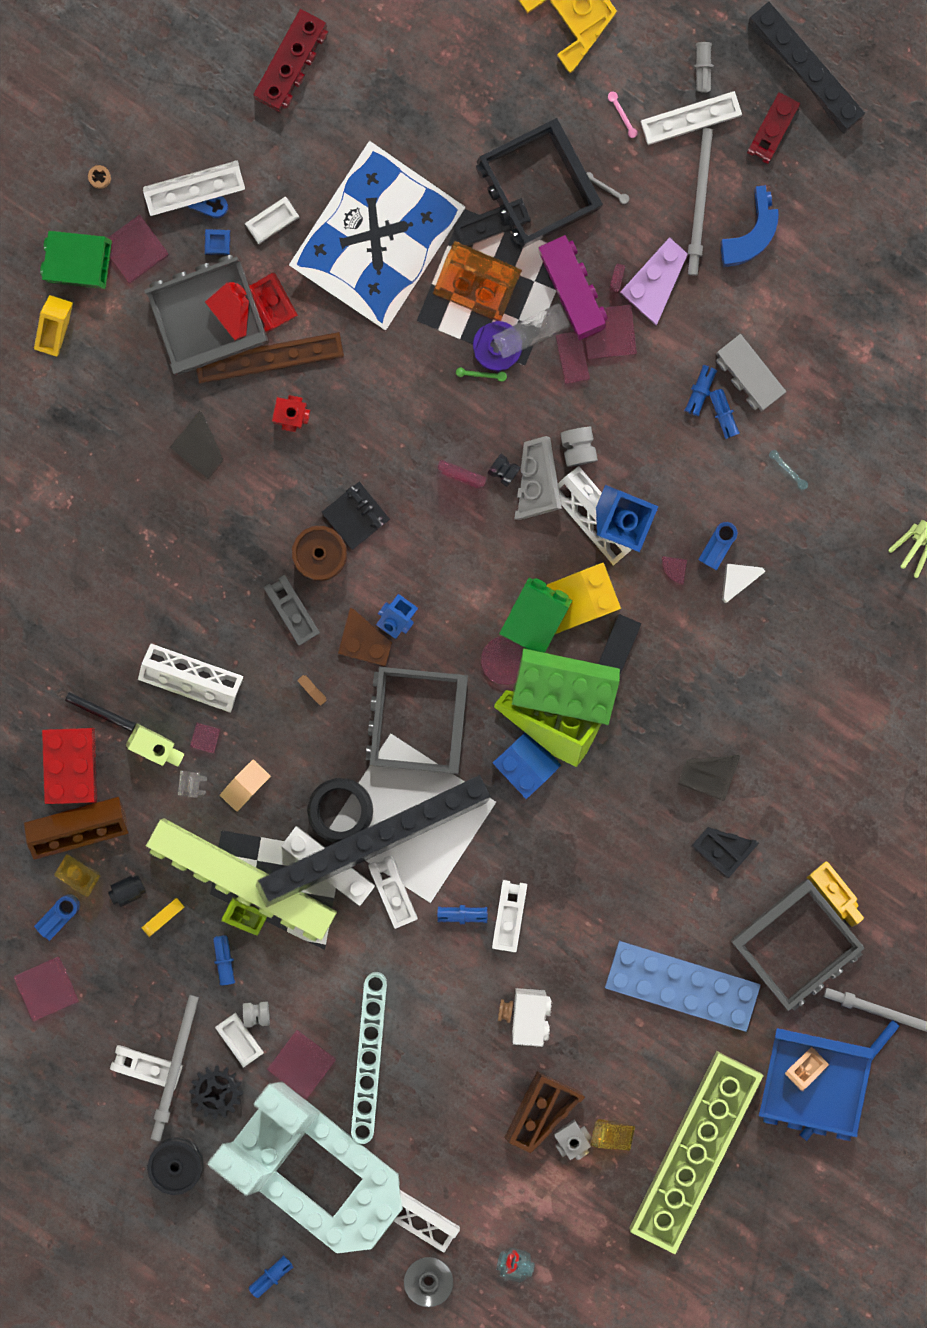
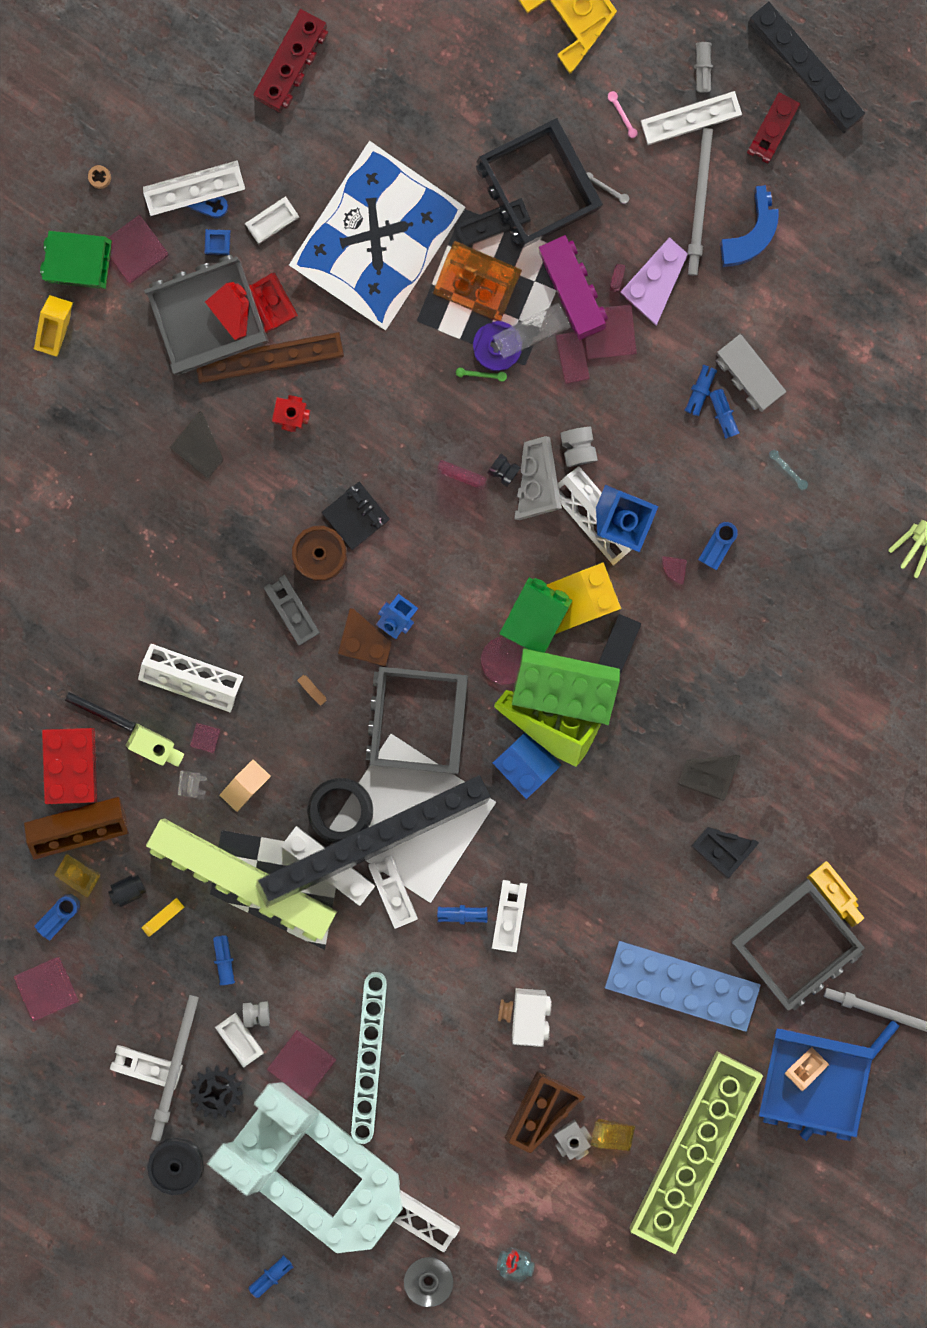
(244, 916): lime slope -> none
(737, 578): white slope -> none

